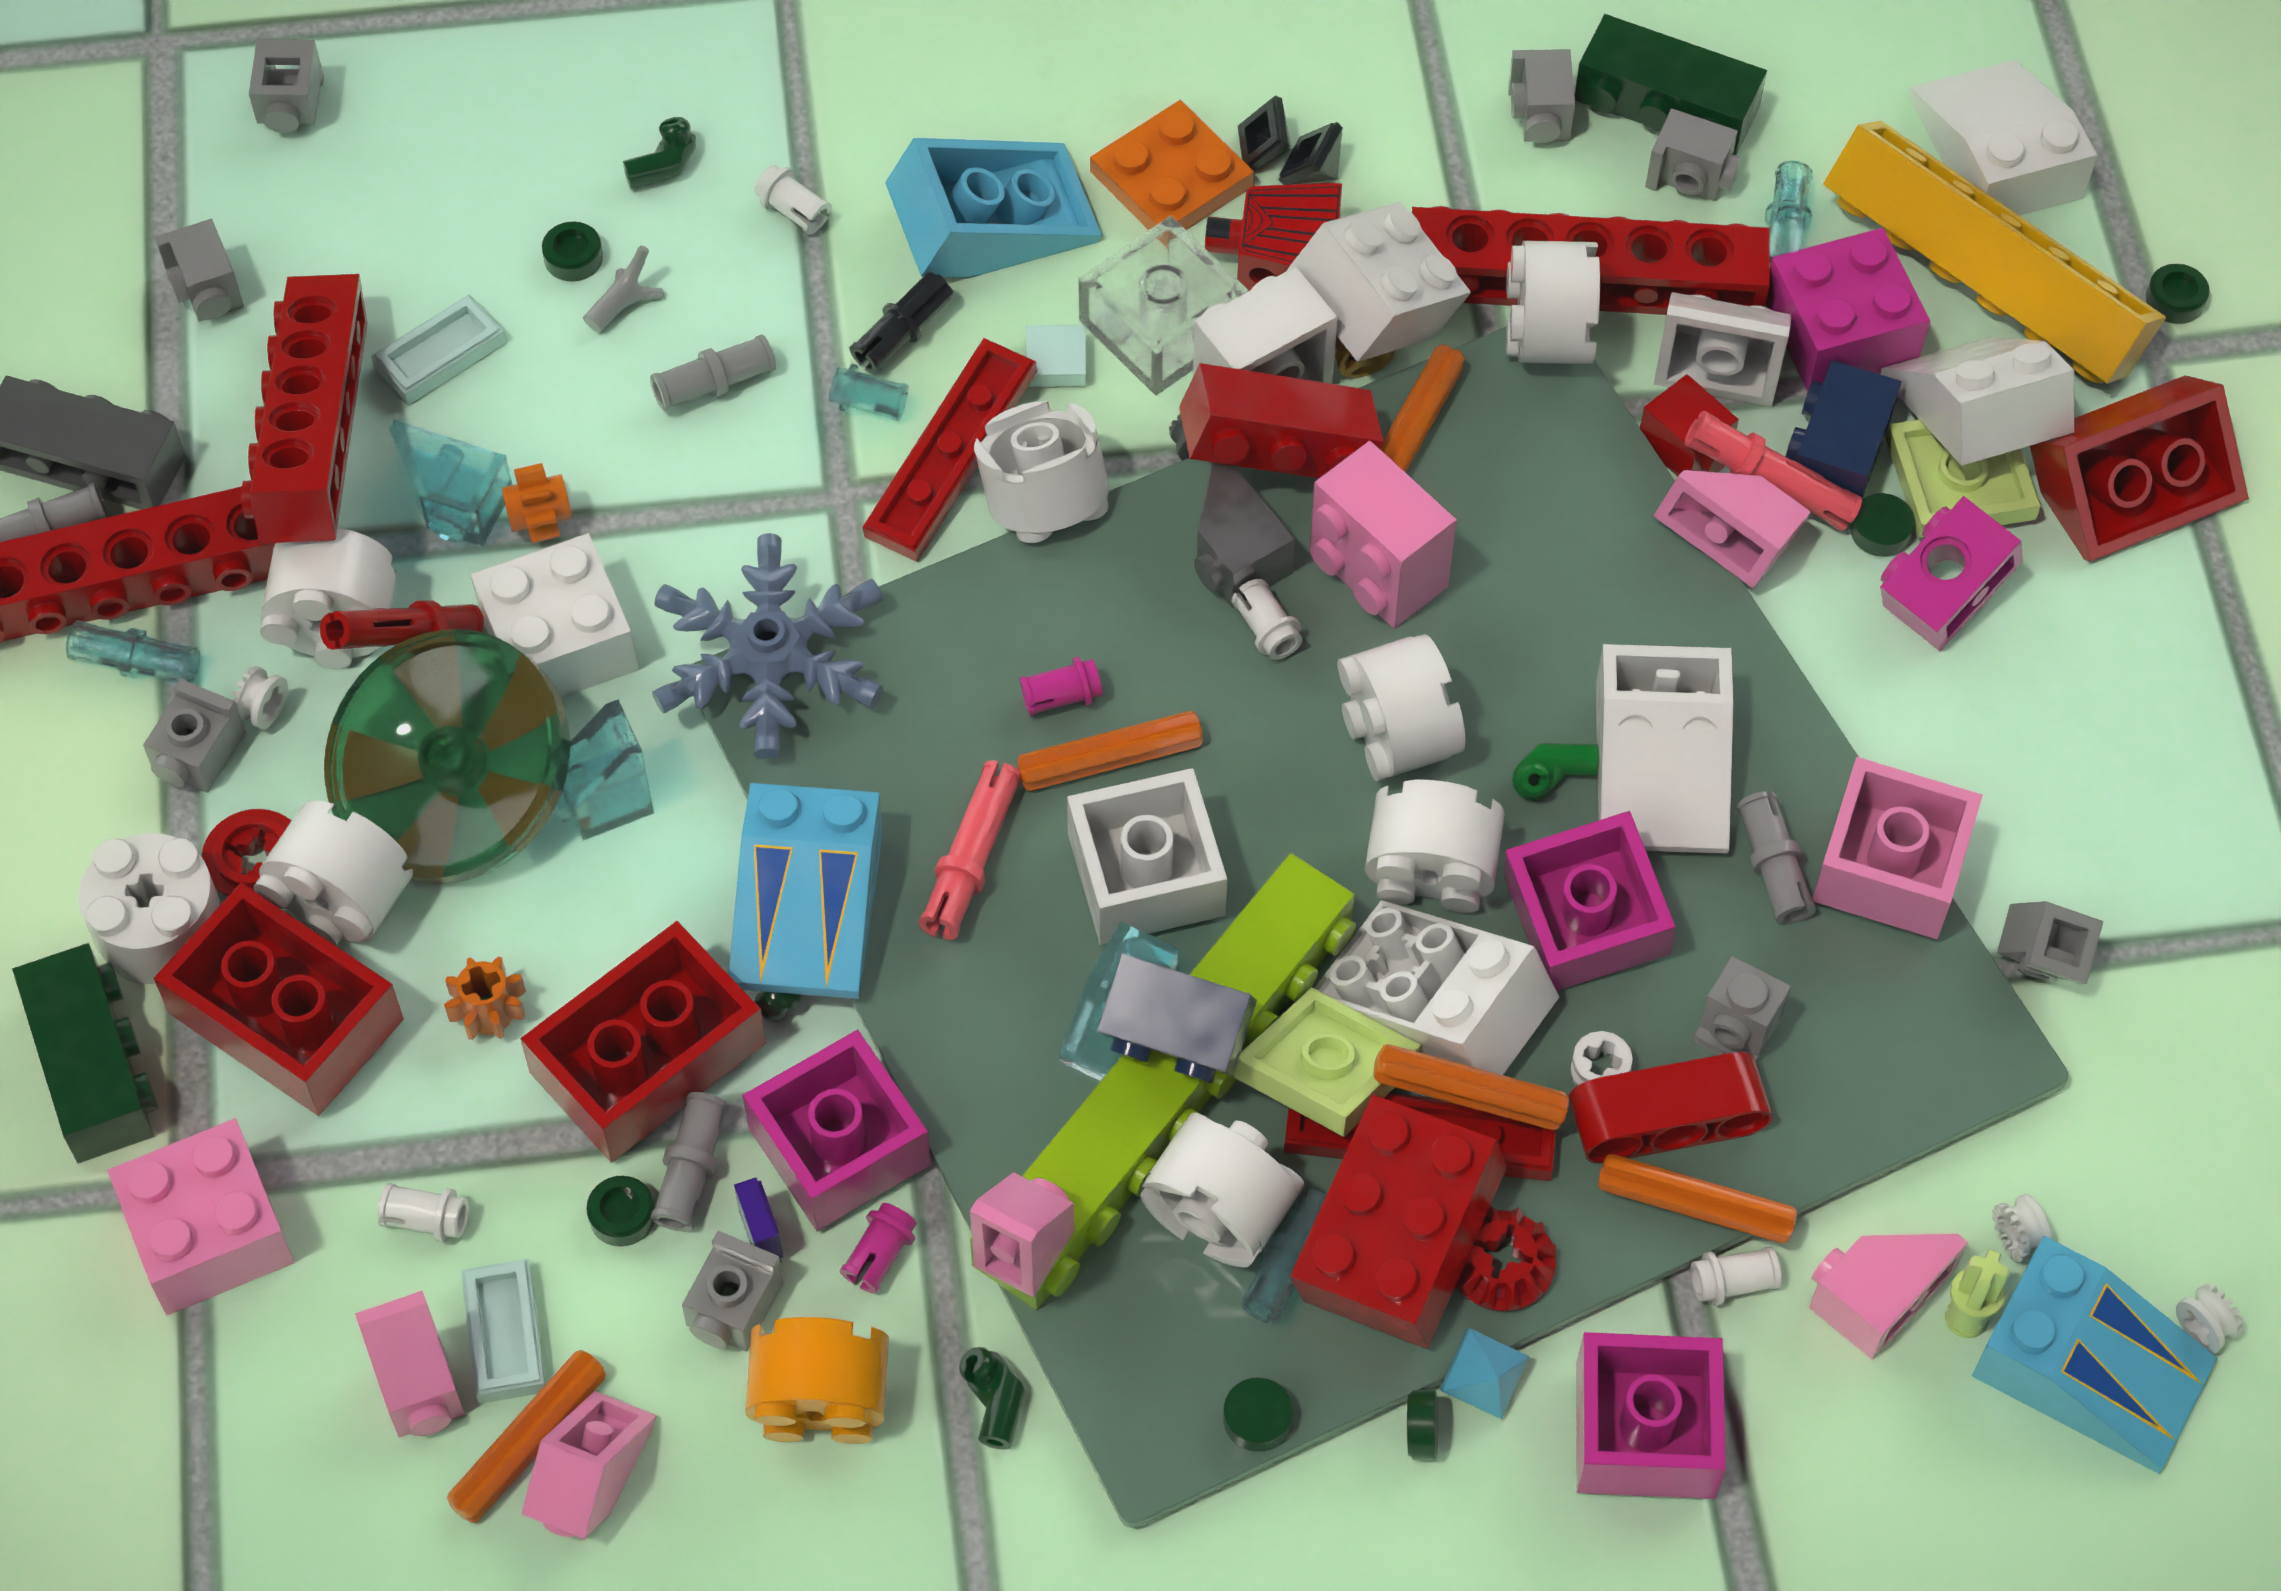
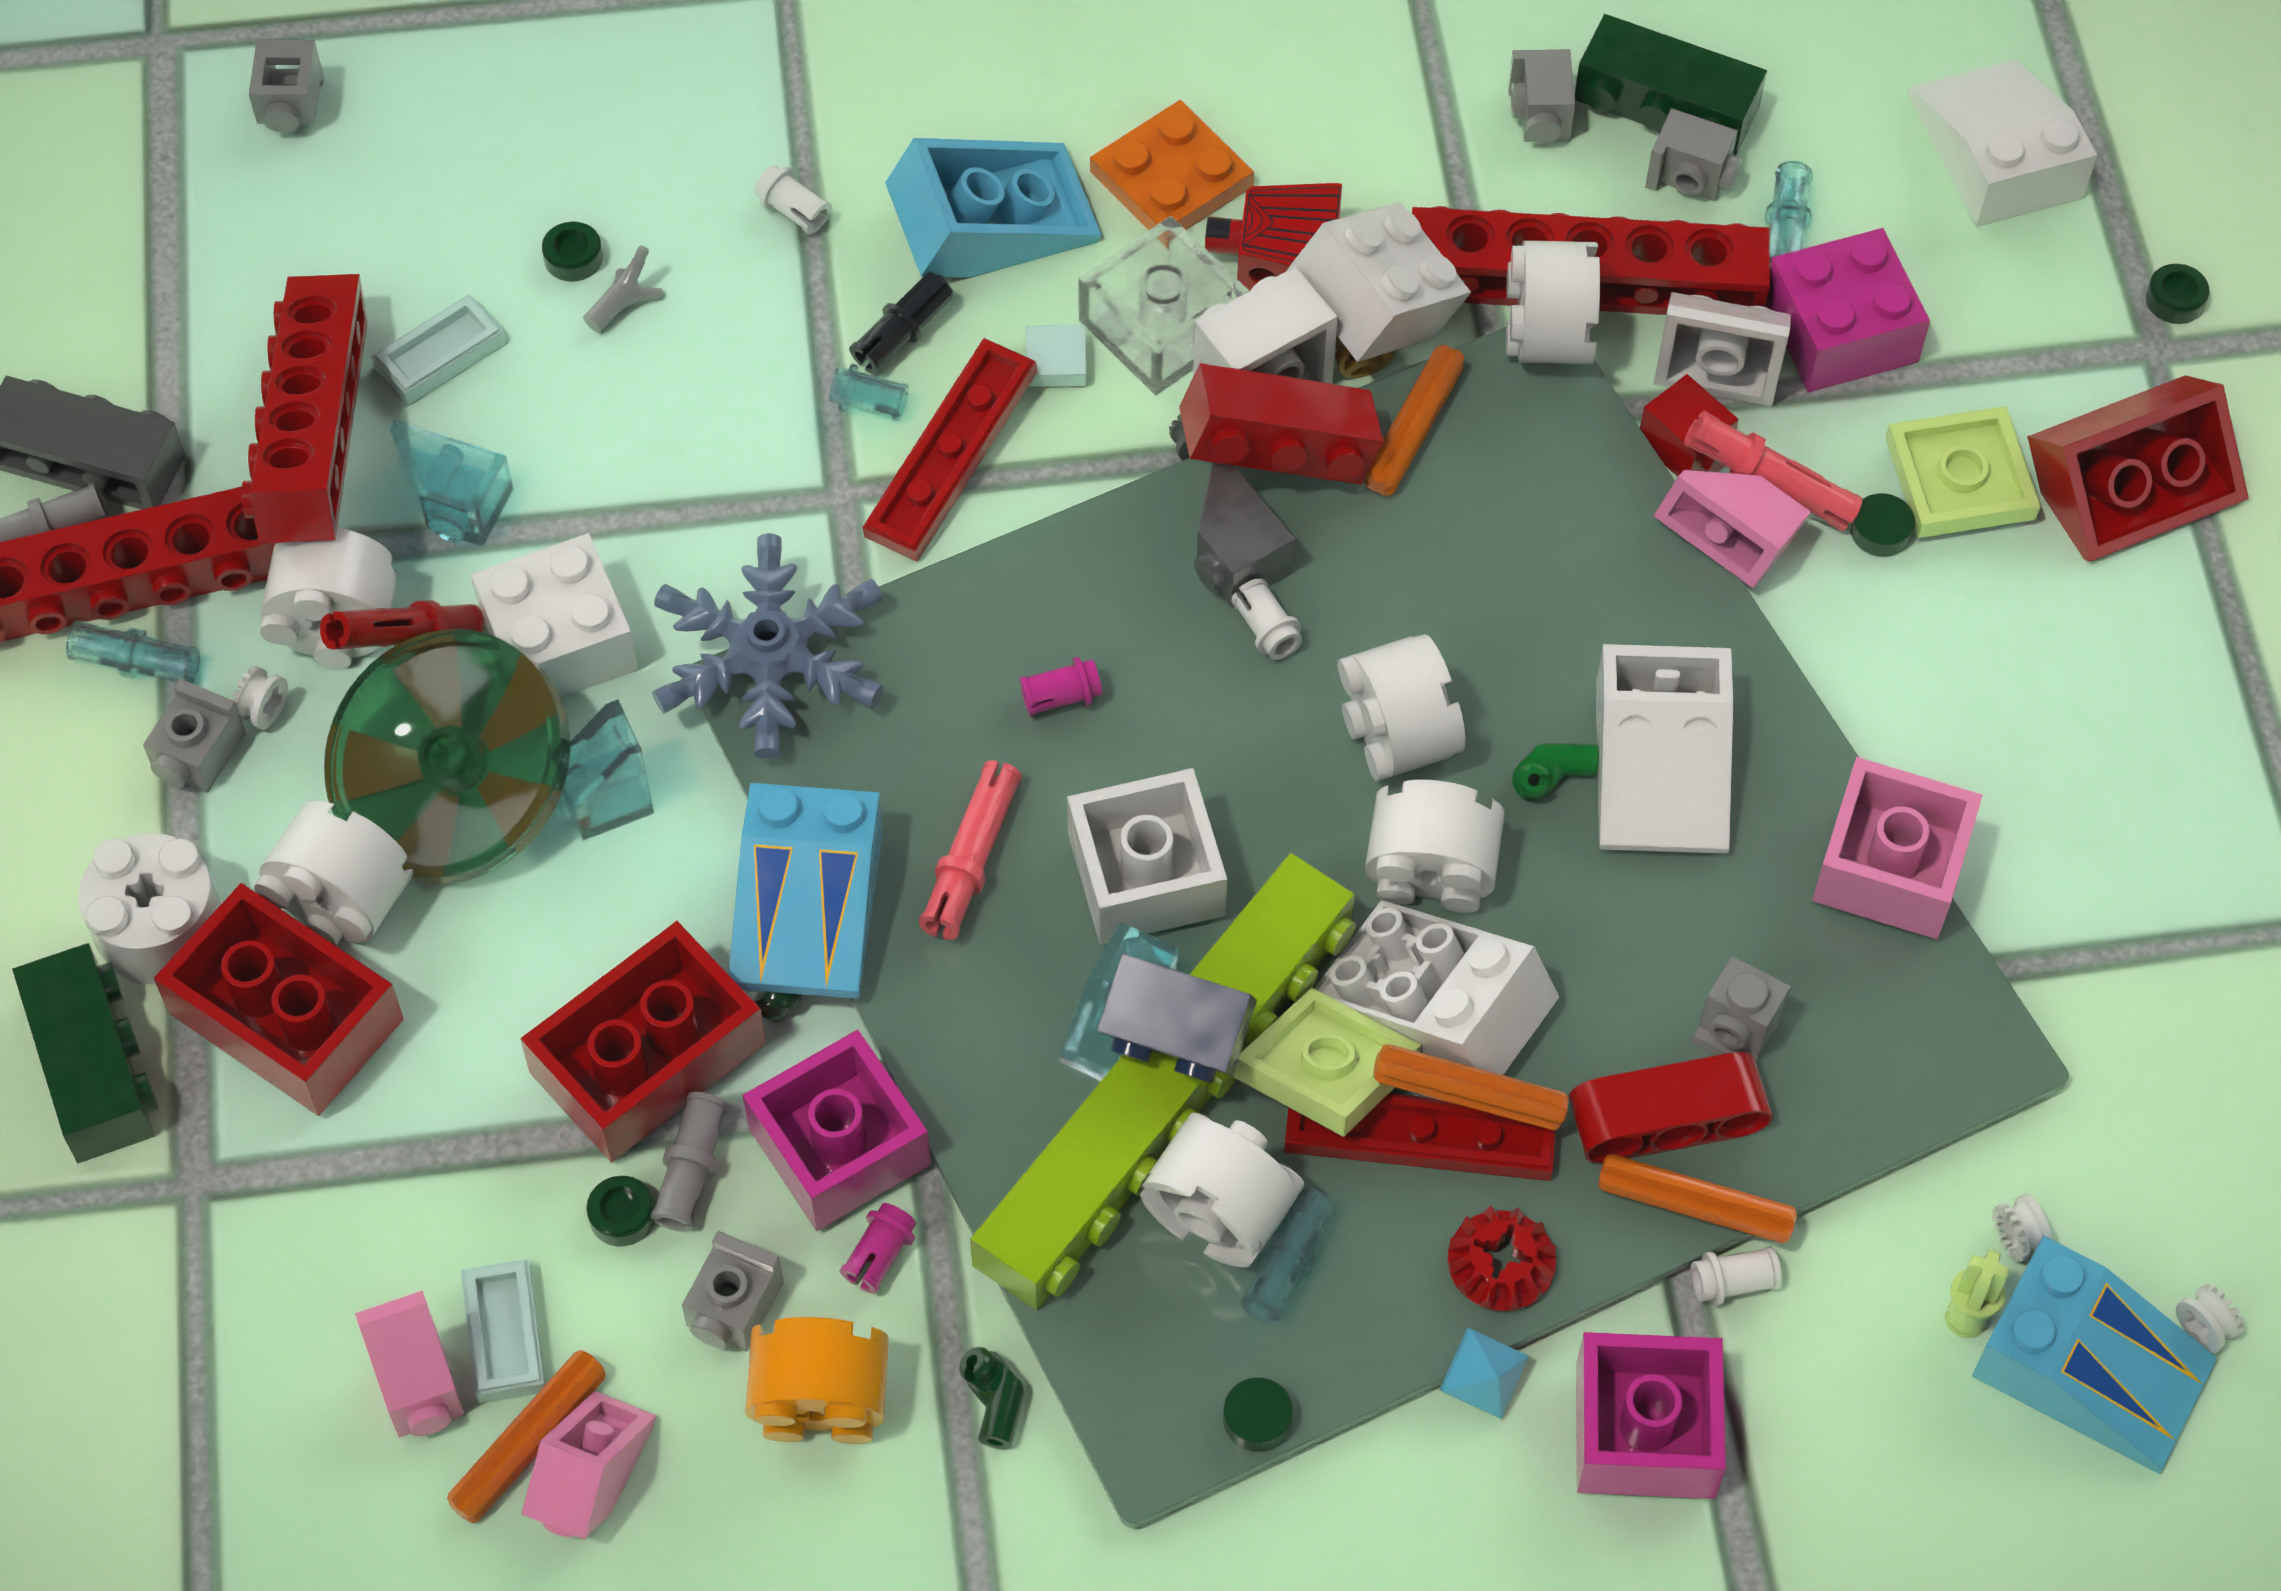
(200, 269): light grey brick -> none
(200, 1217): bright pink brick -> none
(239, 836): red gear -> none
(423, 1211): white pin -> none
(481, 980): orange gear -> none
(536, 503): orange gear -> none
(669, 157): dark green arm -> none
(713, 372): light grey pin -> none
(758, 1216): dark purple tile -> none
(1021, 1230): bright pink slope -> none
(1042, 469): white brick -> none
(1110, 750): orange axle -> none
(1264, 134): black slope -> none
(1314, 156): black slope -> none
(1381, 535): bright pink brick -> none
(1399, 1221): red brick -> none
(1422, 1425): dark green tile -> none
(1590, 900): dark pink brick -> none
(1590, 1047): white bush -> none
(1776, 857): light grey pin -> none
(1845, 425): dark blue brick -> none
(1882, 1284): bright pink slope -> none
(1942, 607): dark pink brick -> none
(1989, 395): white slope -> none
(1993, 252): yellow brick -> none
(2050, 941): light grey brick -> none

